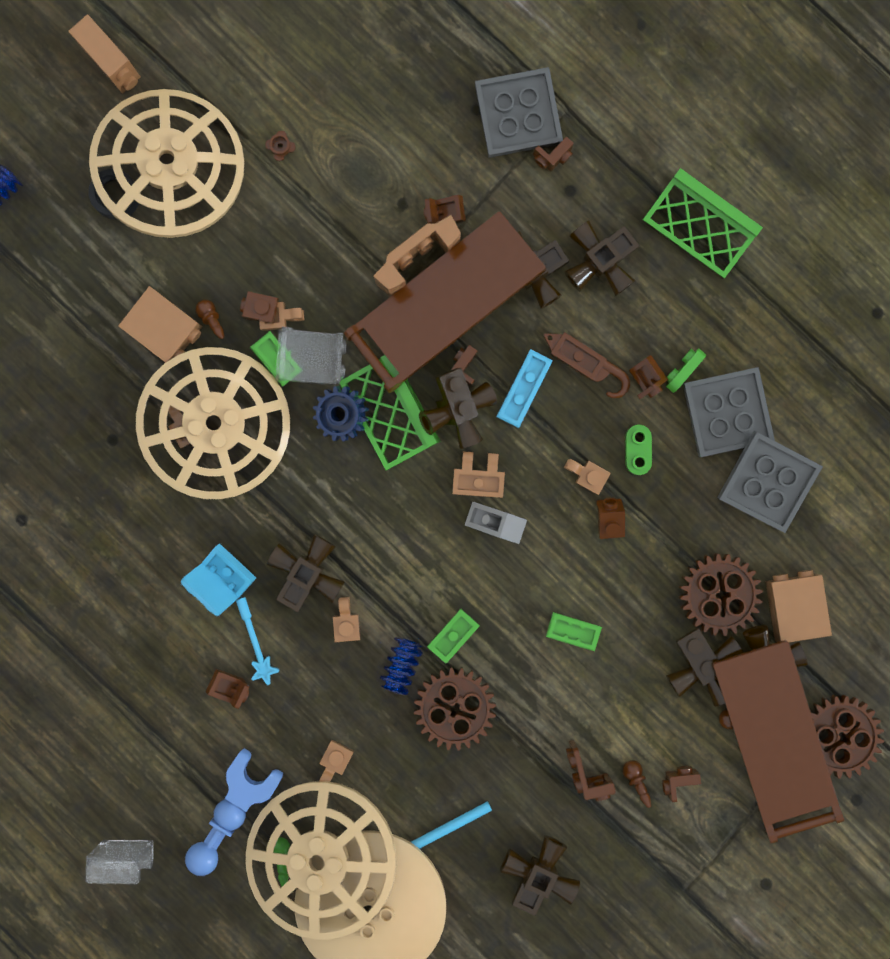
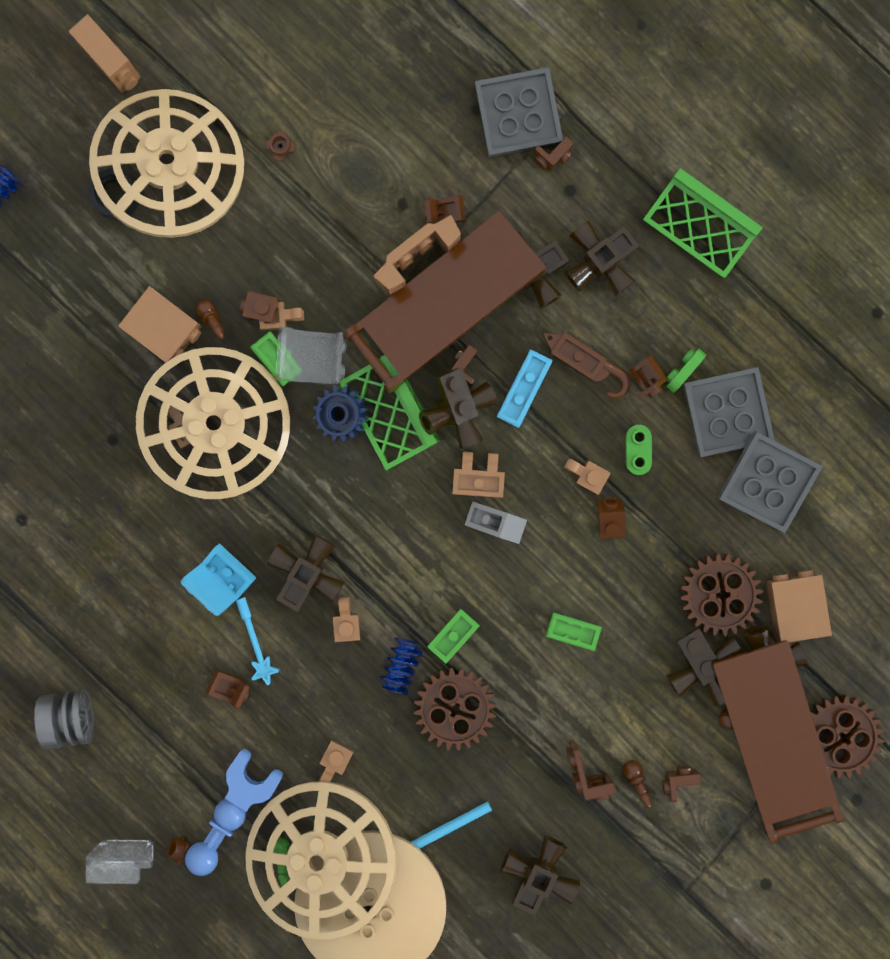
(64, 719): none -> flat silver wheel
(177, 849): none -> reddish brown plate

